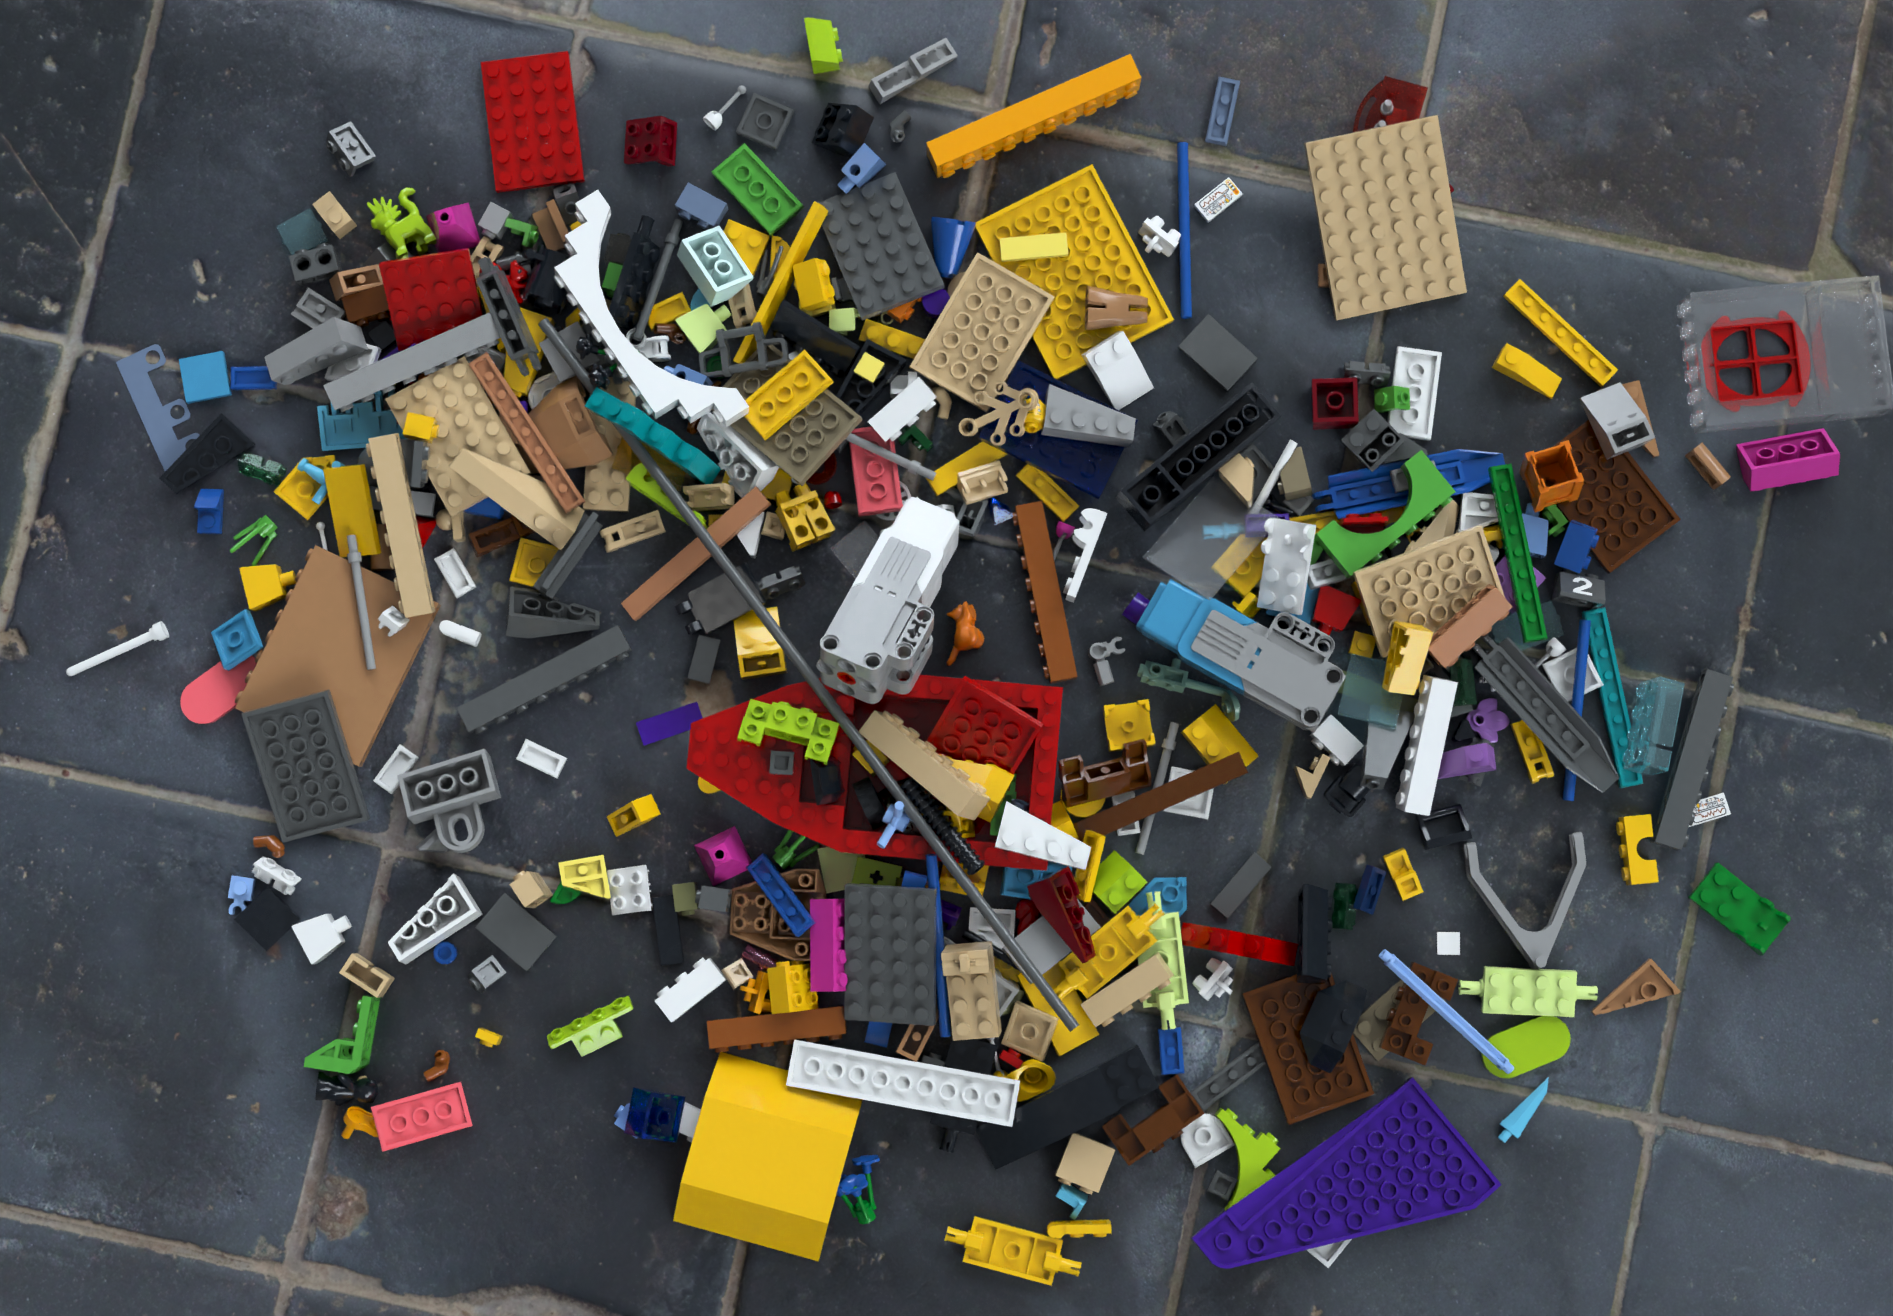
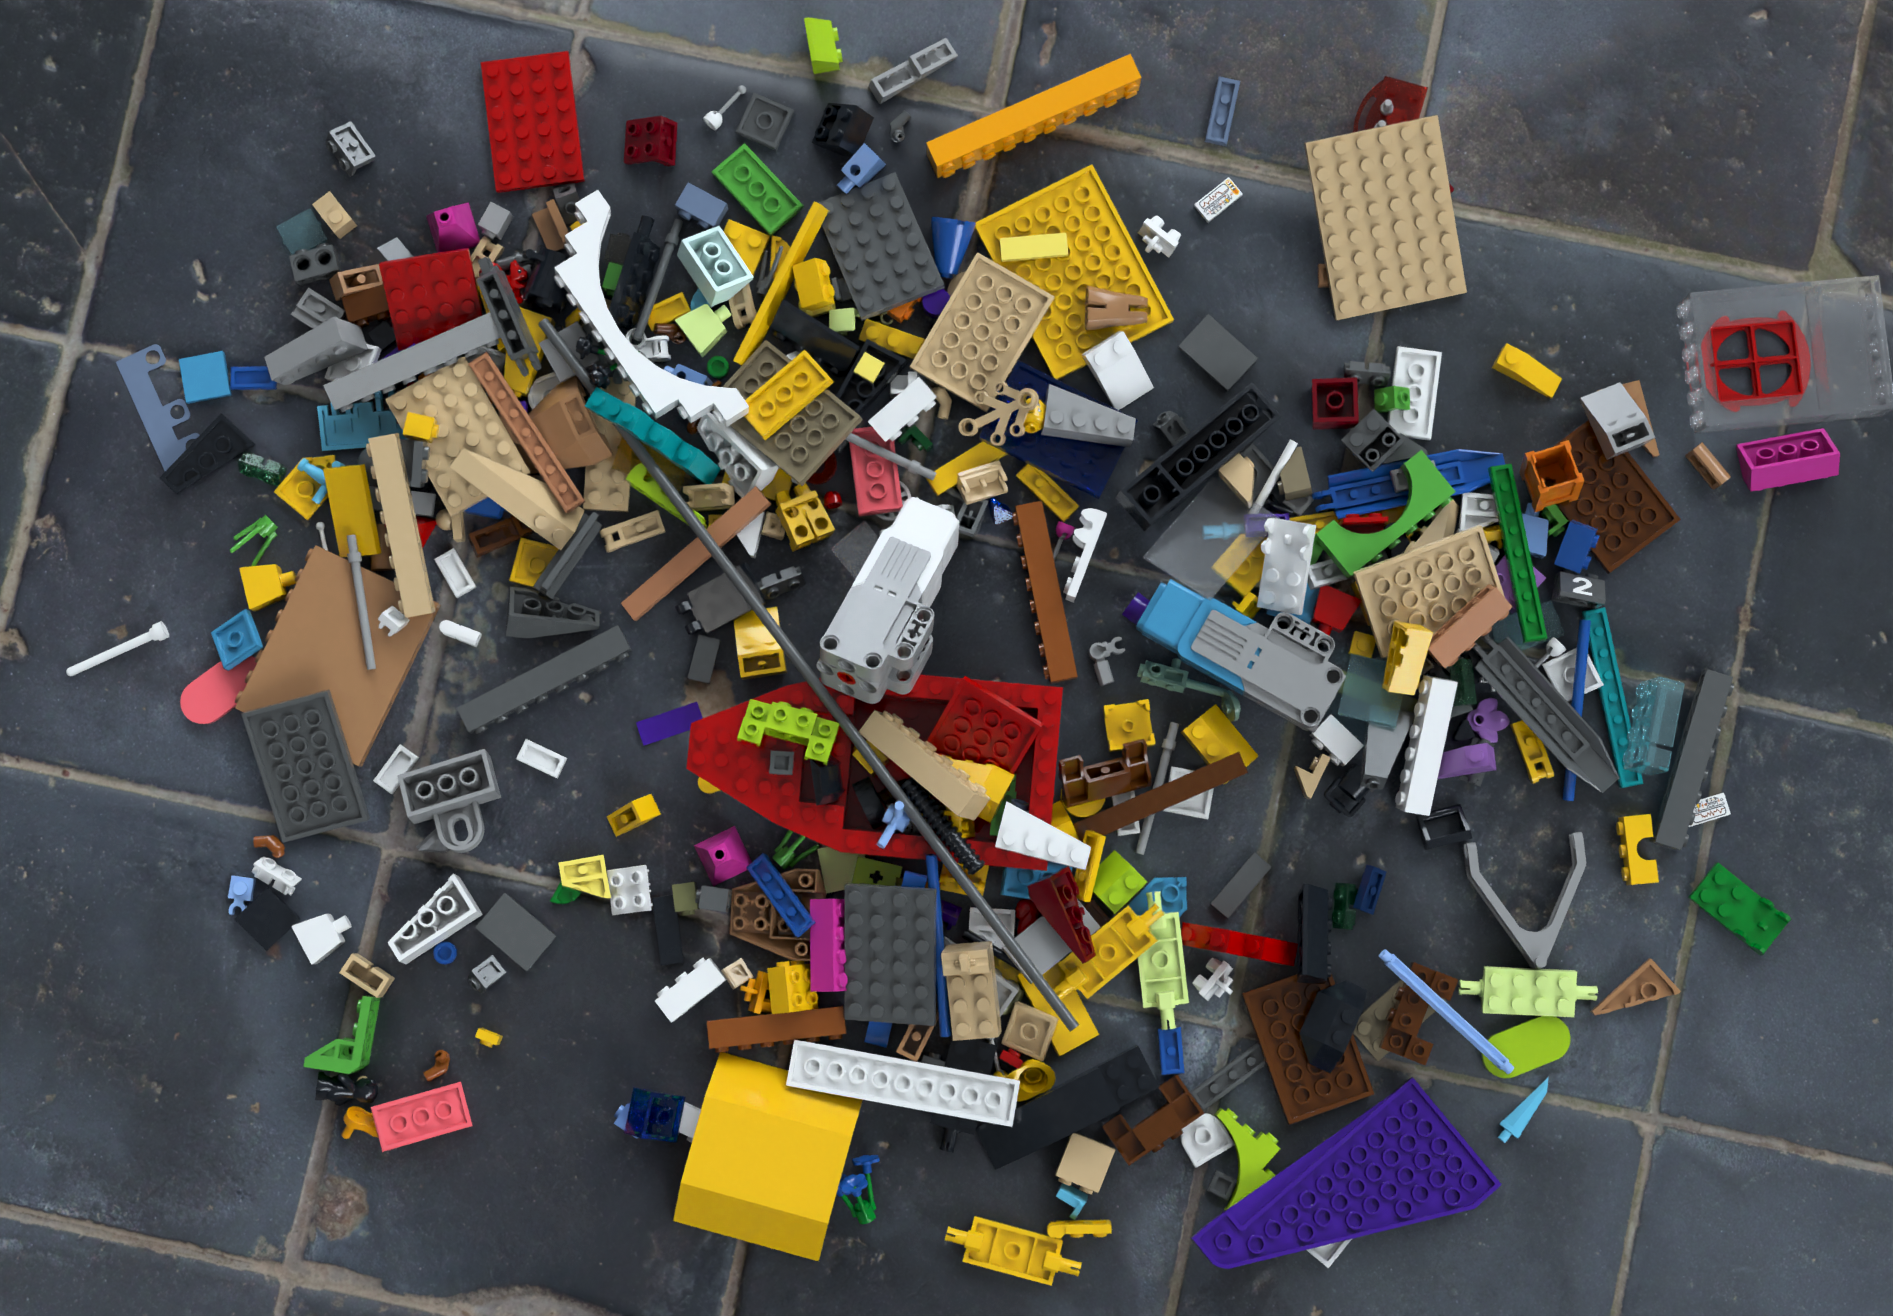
(210, 511): blue slope -> none
(404, 231): lime animal -> none
(518, 227): bright green bracket -> none
(530, 889): tan brick -> none
(594, 1029): lime bracket -> none
(724, 350): dark grey bar -> none
(759, 958): clear pink pin -> none
(966, 633): orange animal -> none
(1127, 989): tan brick -> none
(1184, 230): blue piece -> none
(1402, 874): yellow slope -> none
(1448, 943): white sticker -> none
(1560, 333): yellow plate -> none

